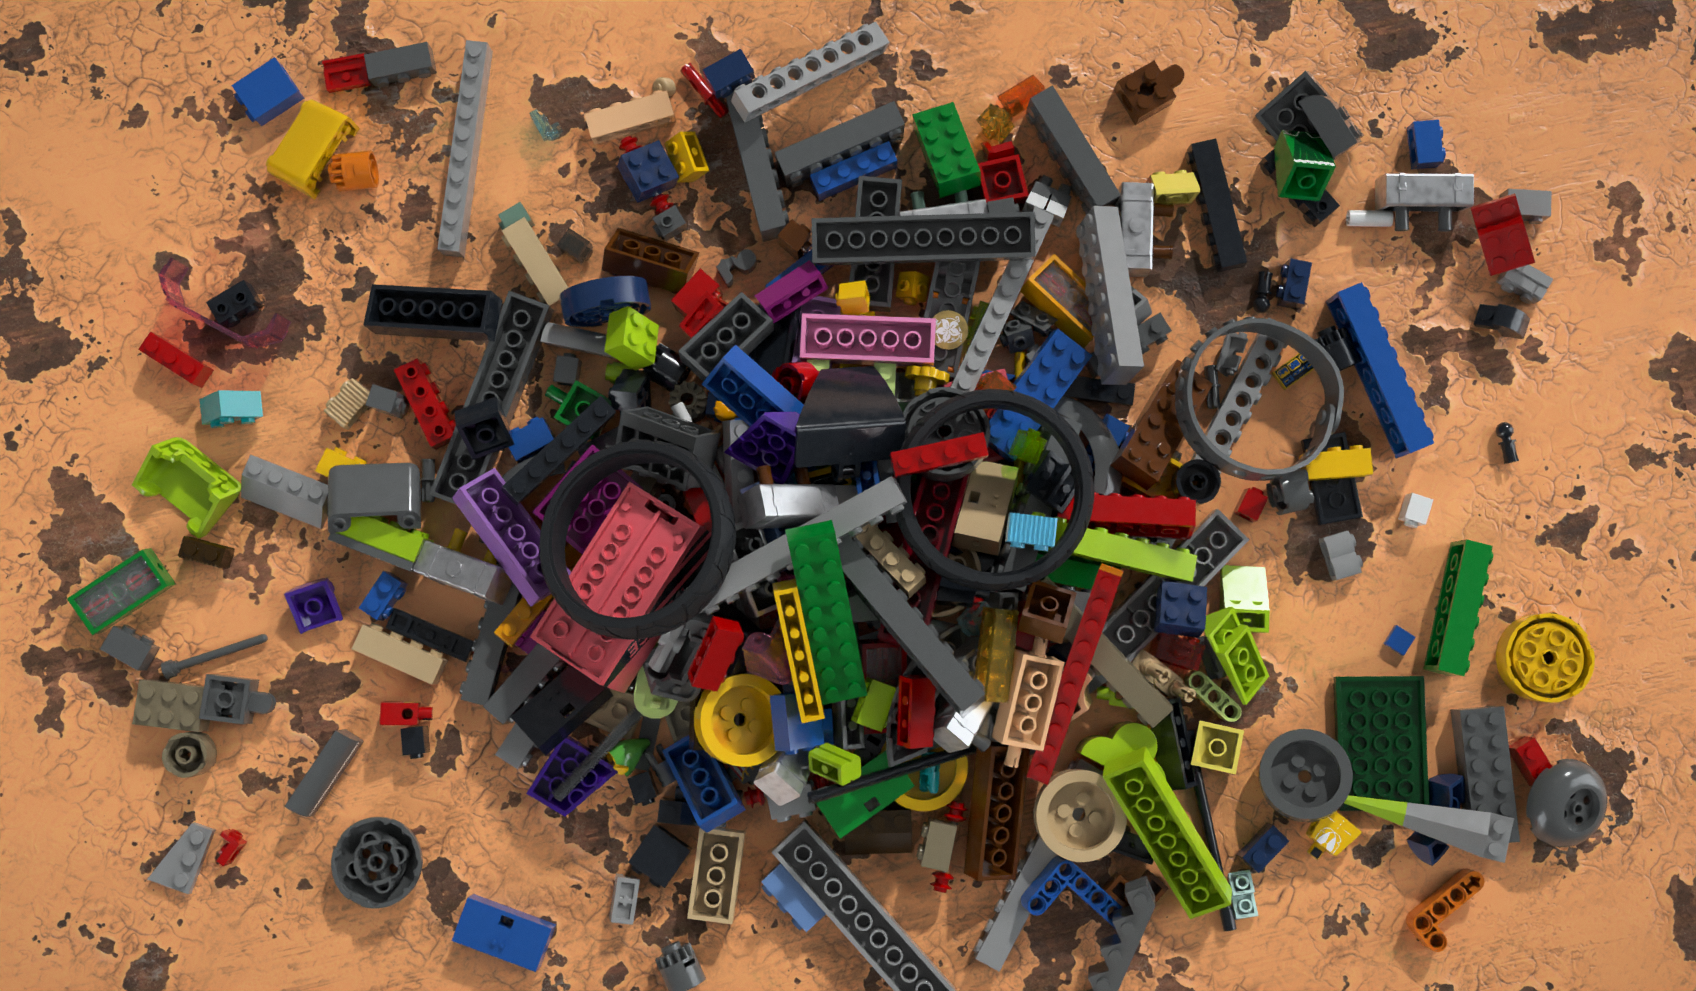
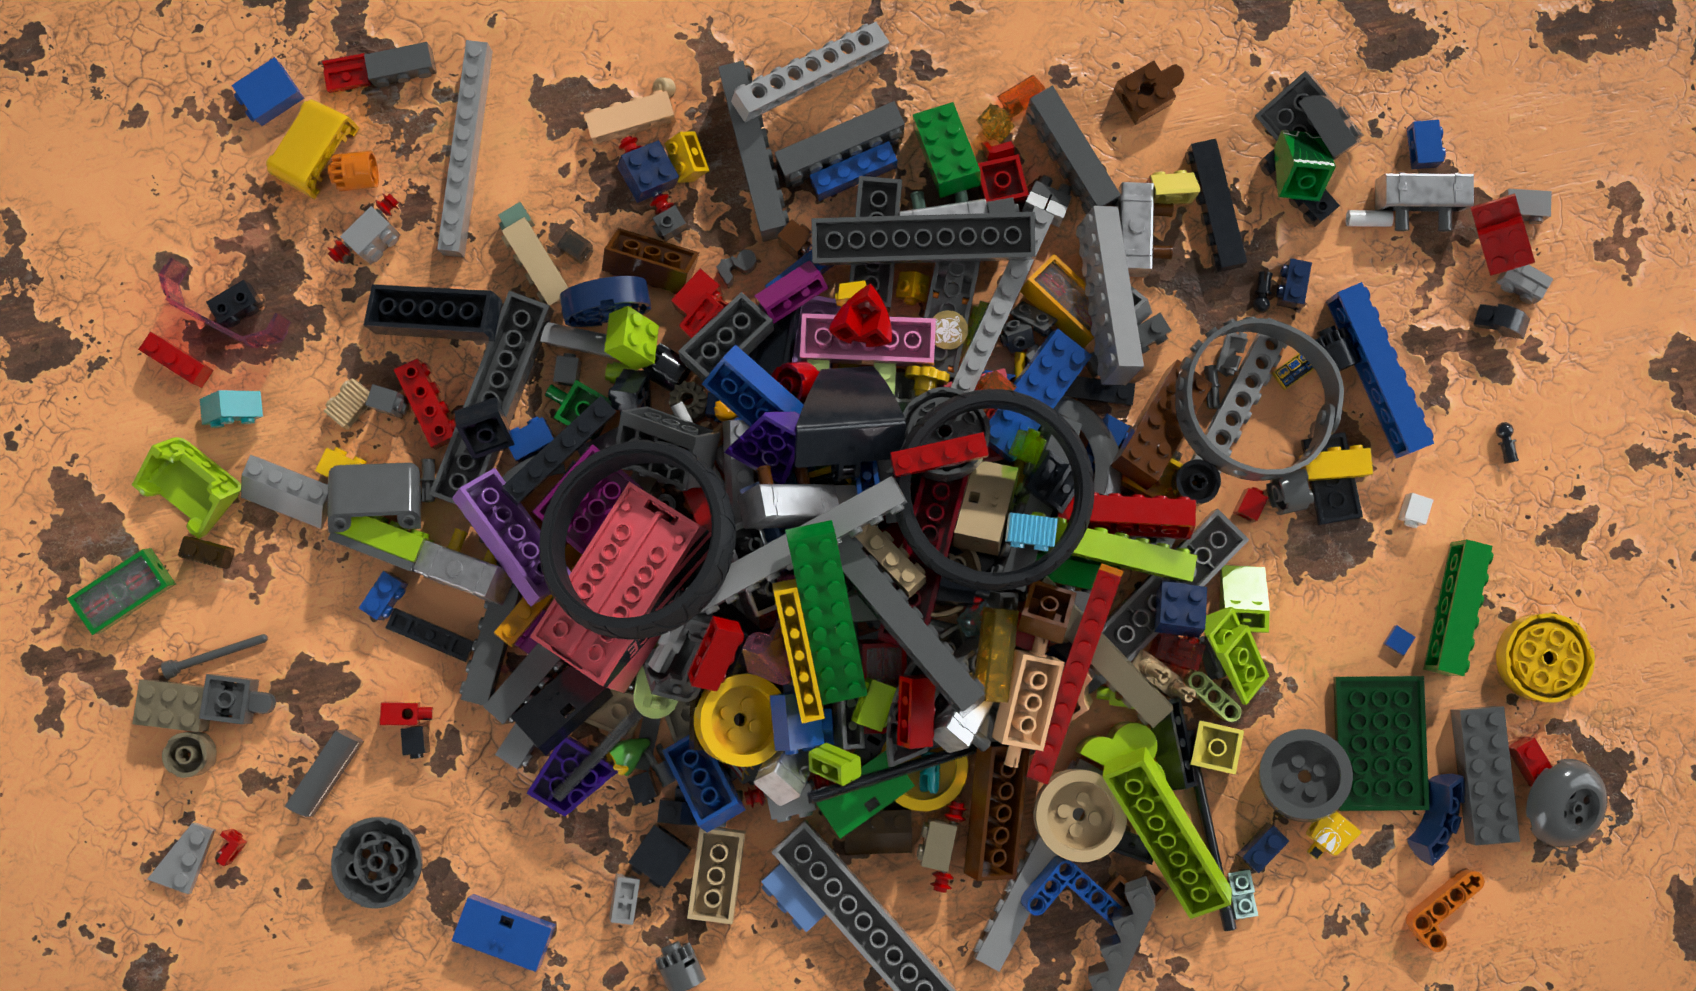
(130, 647): dark grey brick -> none
(313, 604): dark purple slope -> none
(369, 233): none -> light grey brick
(400, 654): tan brick -> none
(547, 131): clear light blue bracket -> none
(704, 90): red axle -> none
(729, 74): dark blue brick -> none
(863, 320): none -> red brick
(1341, 555): light grey brick -> none
(1469, 830): light grey plate -> none

